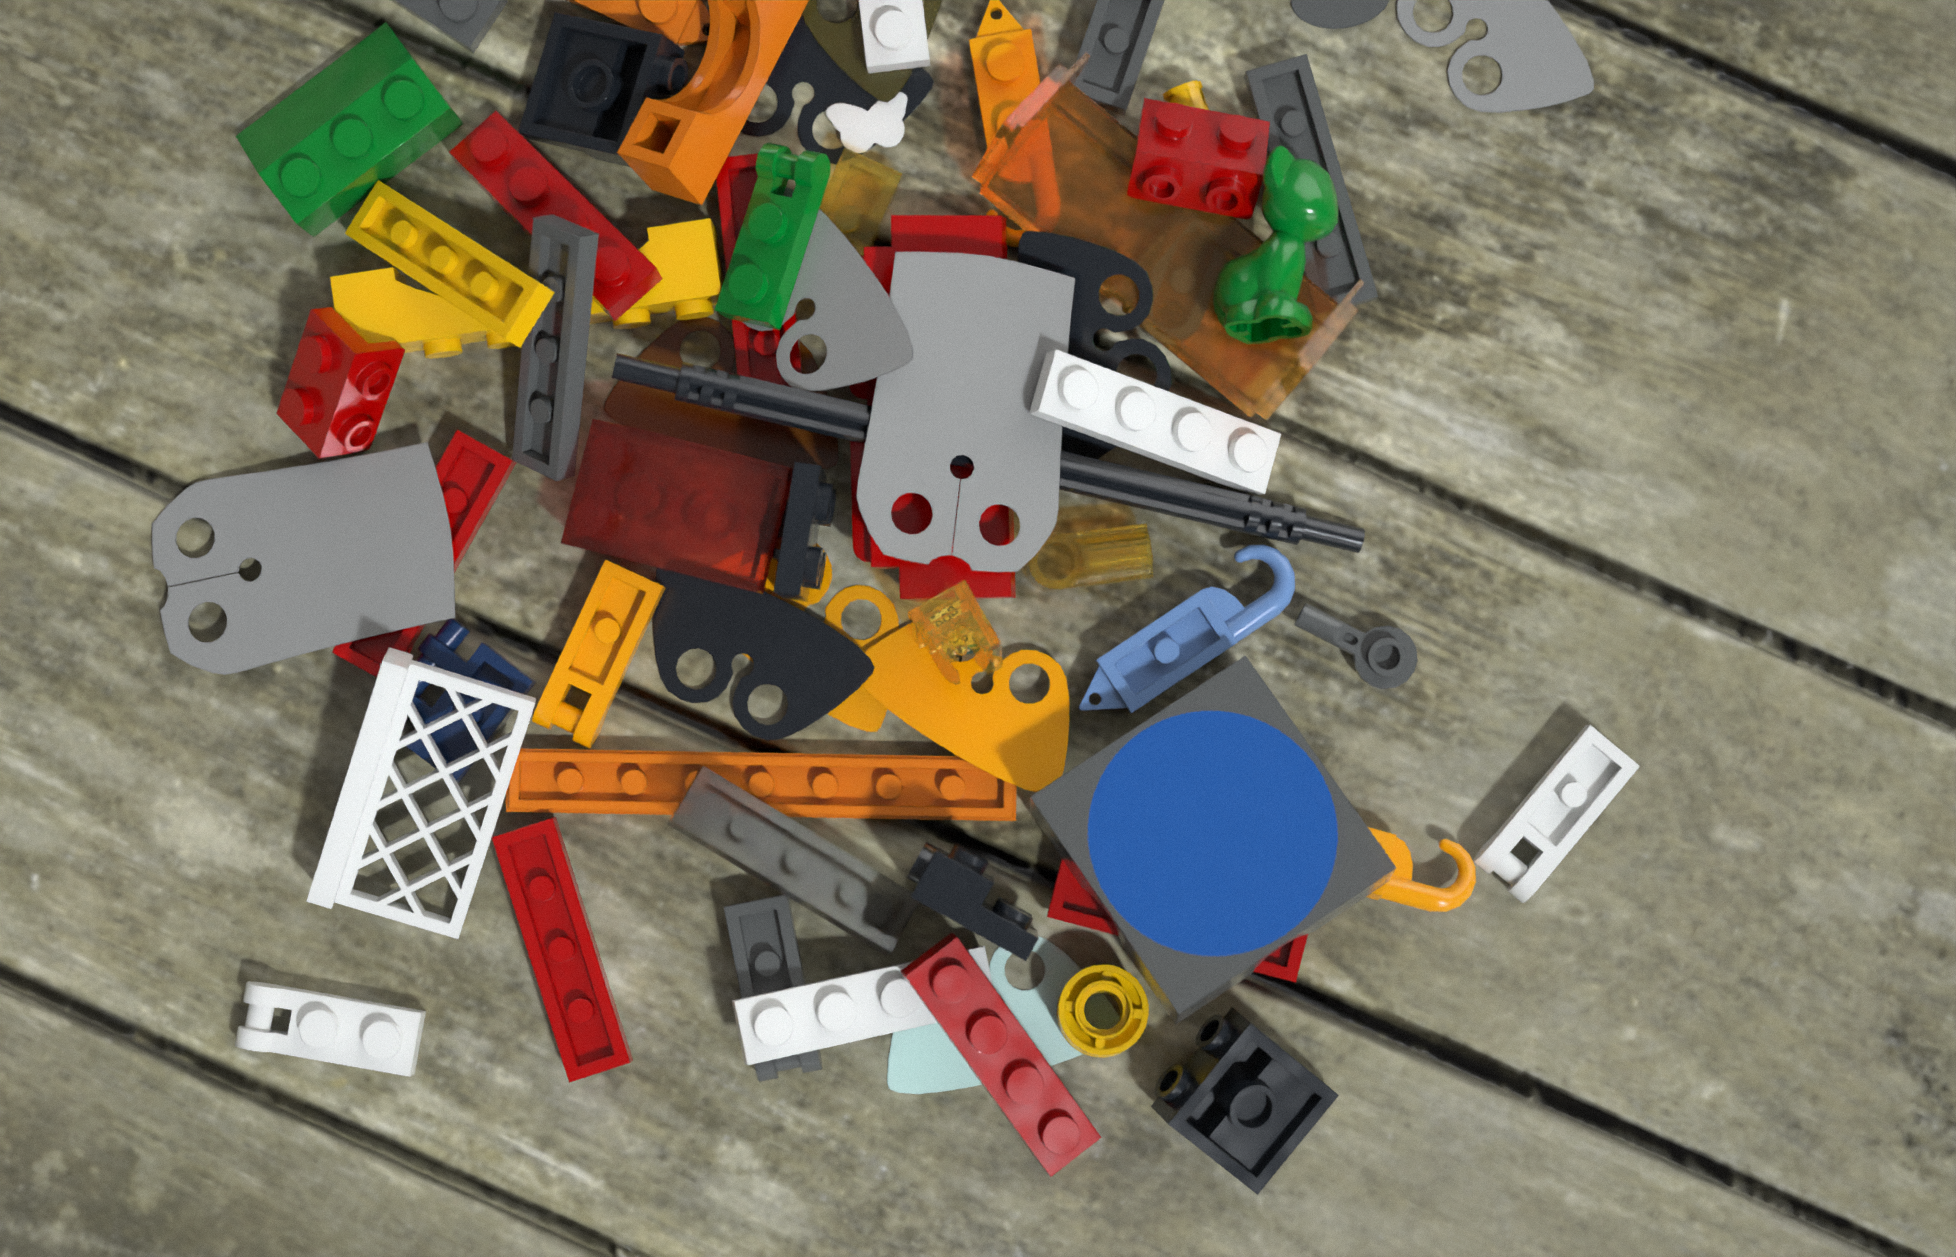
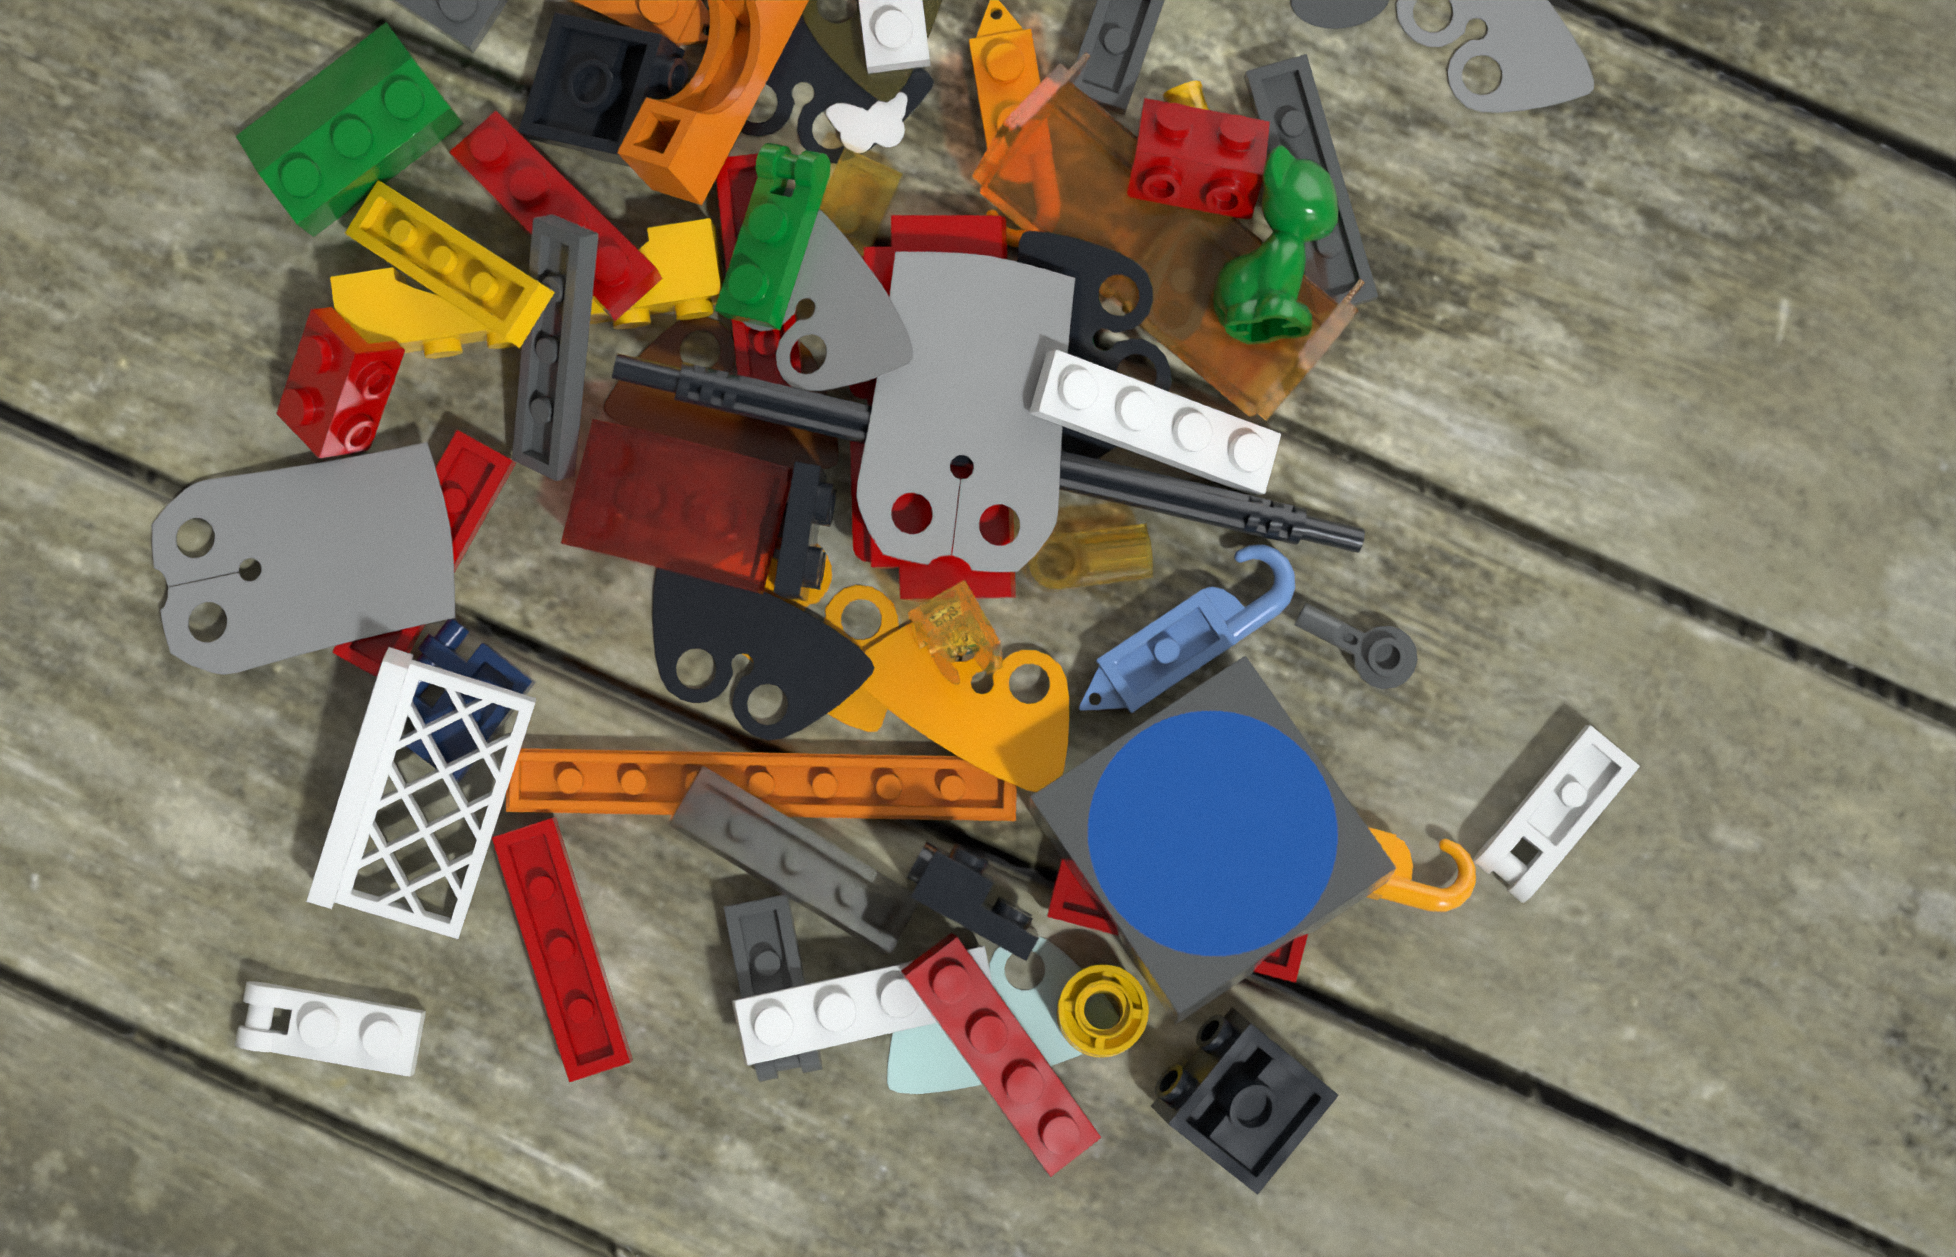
(599, 651): light orange plate -> none

